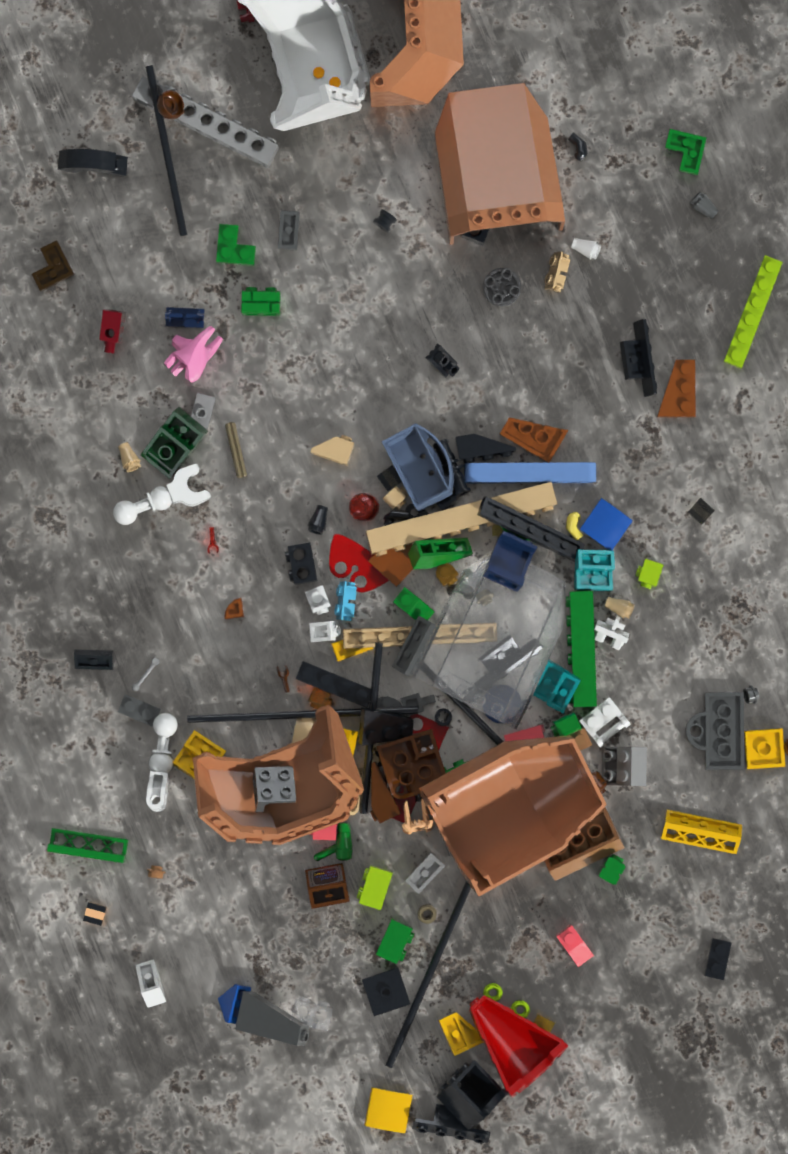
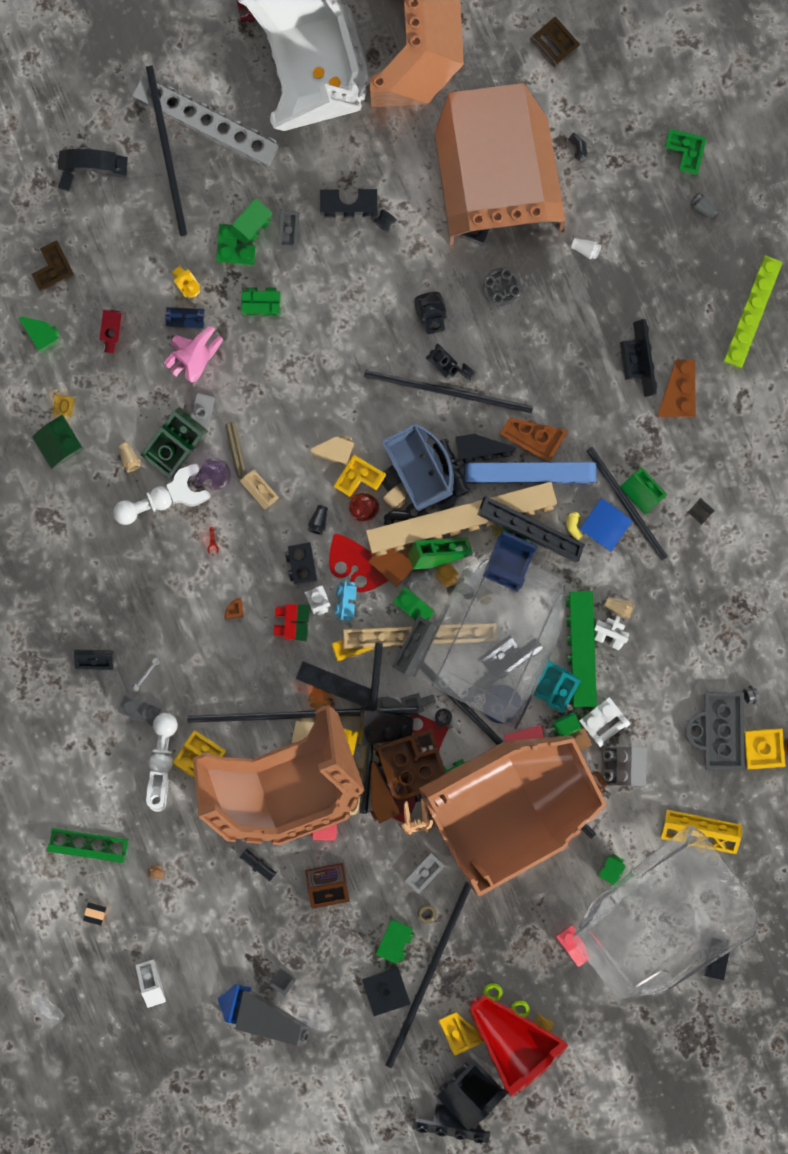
(41, 333): none -> green slope
(46, 1010): none -> clear hips
(57, 441): none -> dark green slope
(63, 405): none -> clear yellow tile
(66, 181): none -> black piece
(170, 105): reddish brown hair -> none
(186, 282): none -> yellow hips
(215, 470): none -> clear purple helmet
(250, 221): none -> green brick
(258, 865): none -> black pin
(259, 489): none -> tan plate
(273, 786): dark grey bracket -> none
(282, 982): none -> dark grey panel
(283, 675): reddish brown hand -> none
(294, 613): none -> hips
(325, 631): white bracket -> none
(332, 205): none -> black arch
(342, 847): green piece -> none
(356, 472): none -> yellow plate
(375, 887): lime brick -> none
(388, 1110): yellow slope -> none
(417, 574): none -> dark grey arm
(431, 308): none -> black piece
(448, 391): none -> black piece
(467, 372): none -> black bush
(558, 263): tan hinge -> none
(561, 39): none -> dark brown plate
(592, 844): medium nougat slope -> none
(594, 570): teal slope -> none
(627, 504): none -> black piece
(643, 490): none -> green panel
(649, 573): lime brick -> none
(667, 918): none -> clear windscreen

